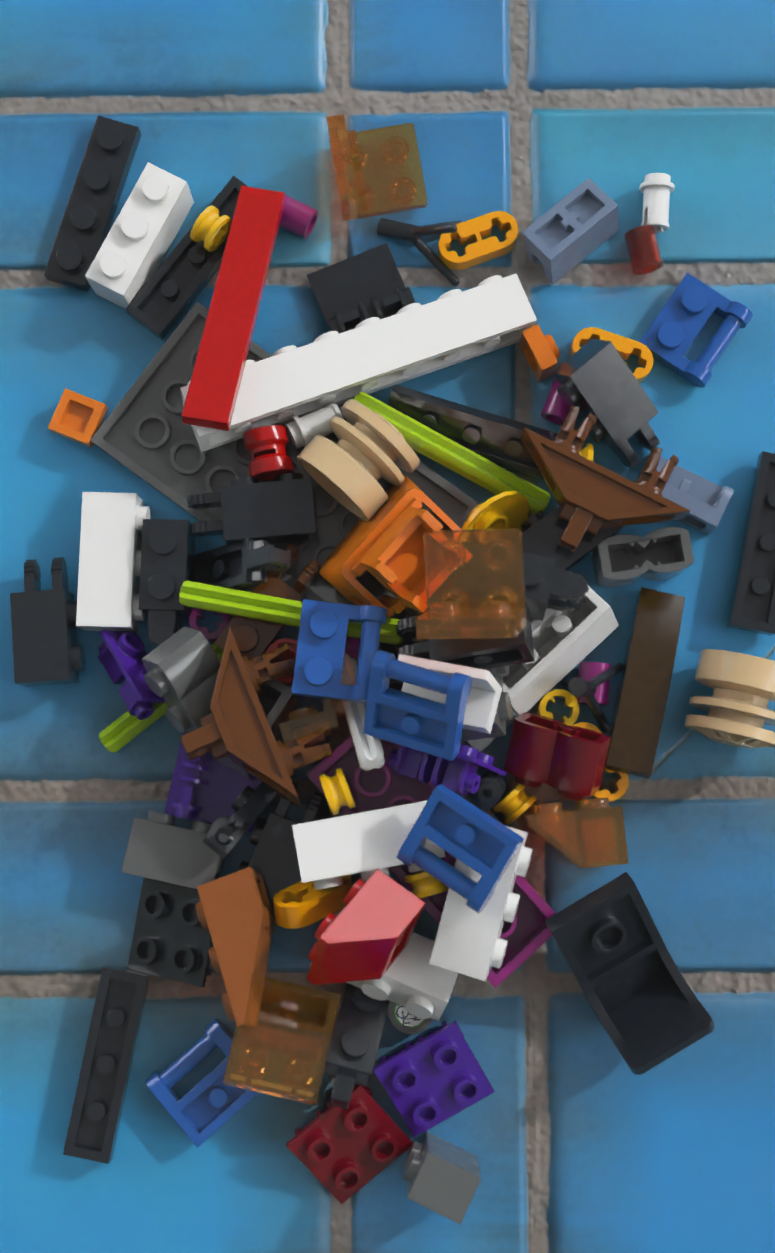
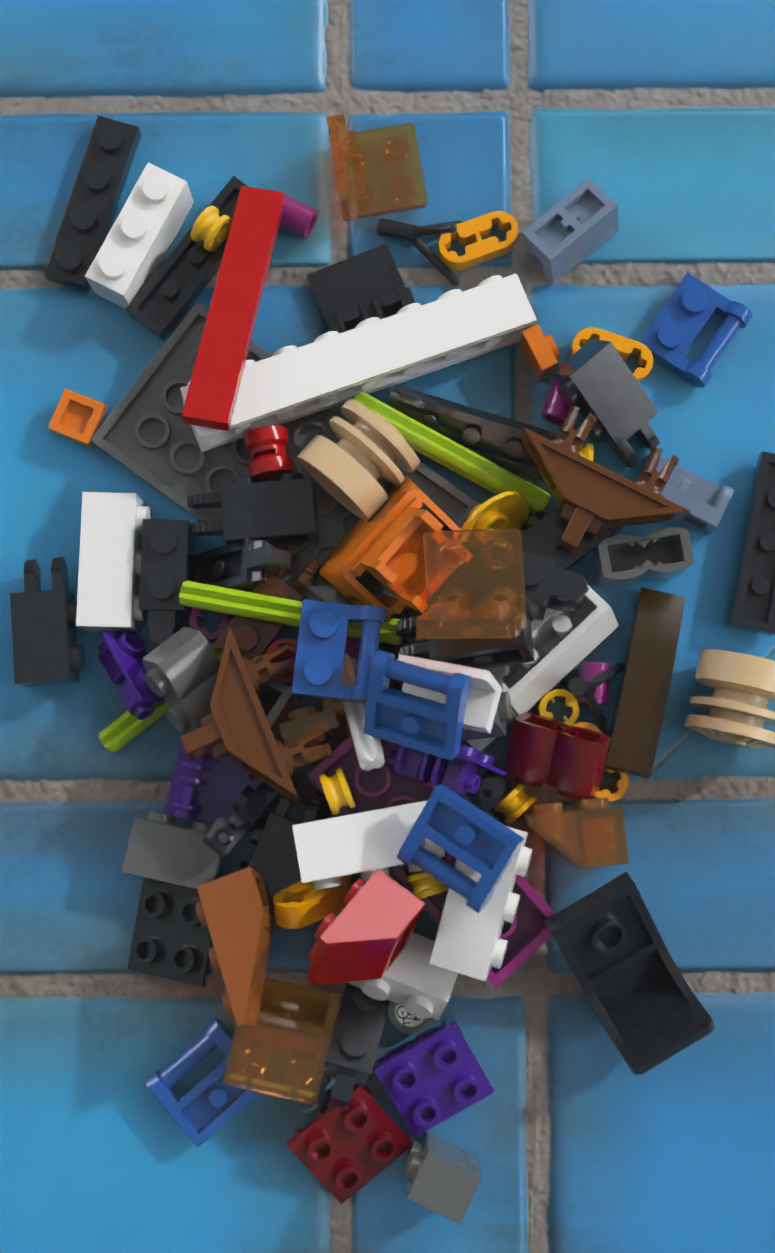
(106, 1064): black plate -> none
(305, 428): white pin -> none
(643, 250): clear red hinge -> none
(656, 198): white pin -> none

